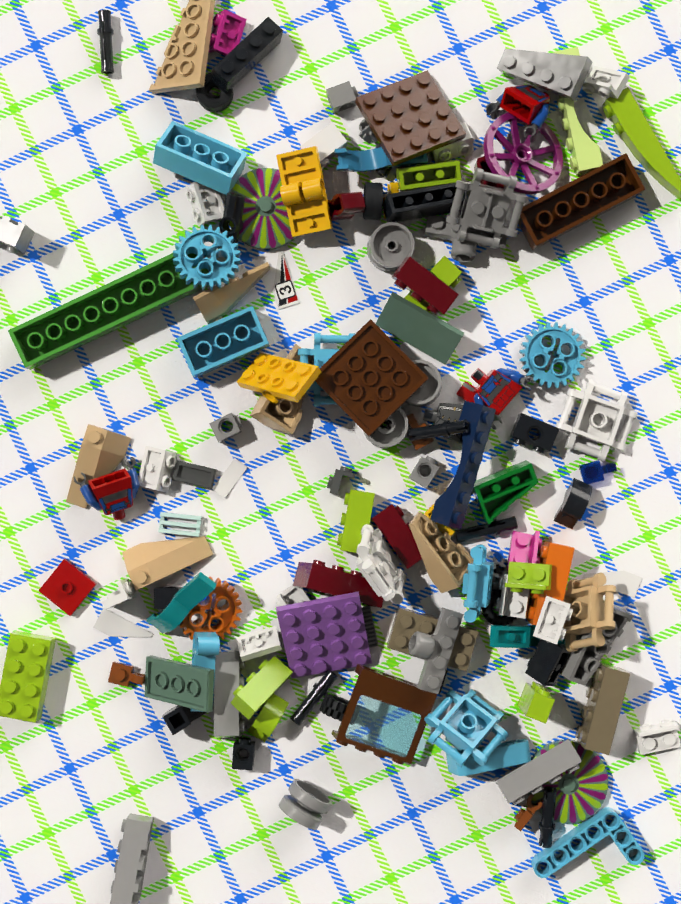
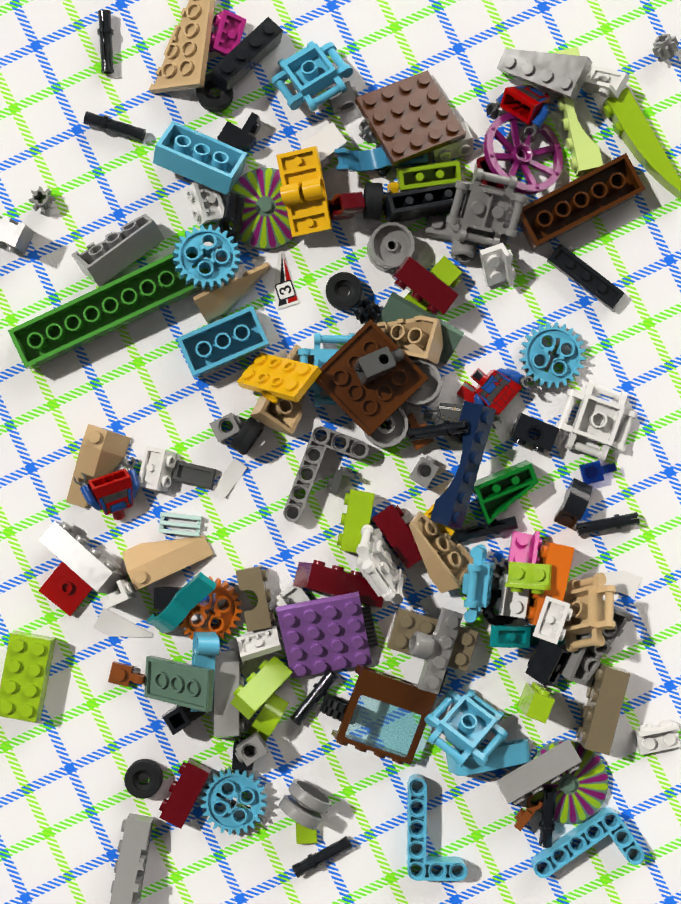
(37, 195): none -> light grey gear
(82, 558): none -> wedge
(105, 124): none -> black pin
(118, 250): none -> light grey wedge
(138, 789): none -> black tyre
(184, 792): none -> dark red brick
(241, 138): none -> black brick
(241, 782): none -> medium azure gear
(247, 436): none -> black tyre
(256, 741): none -> light grey brick
(260, 616): none -> dark tan arch
(305, 835): none -> lime tile
(307, 485): none -> light grey beam
(310, 74): none -> medium azure brick
(317, 859): none -> black pin
(343, 279): none -> black tyre
(367, 310): none -> black gear
(370, 368): none -> dark grey torso
(416, 337): none -> tan wedge
(420, 837): none -> medium azure beam
(497, 265): none -> white bracket
(585, 276): none -> black plate
(615, 522): none -> black pin
(665, 46): none -> light grey gear

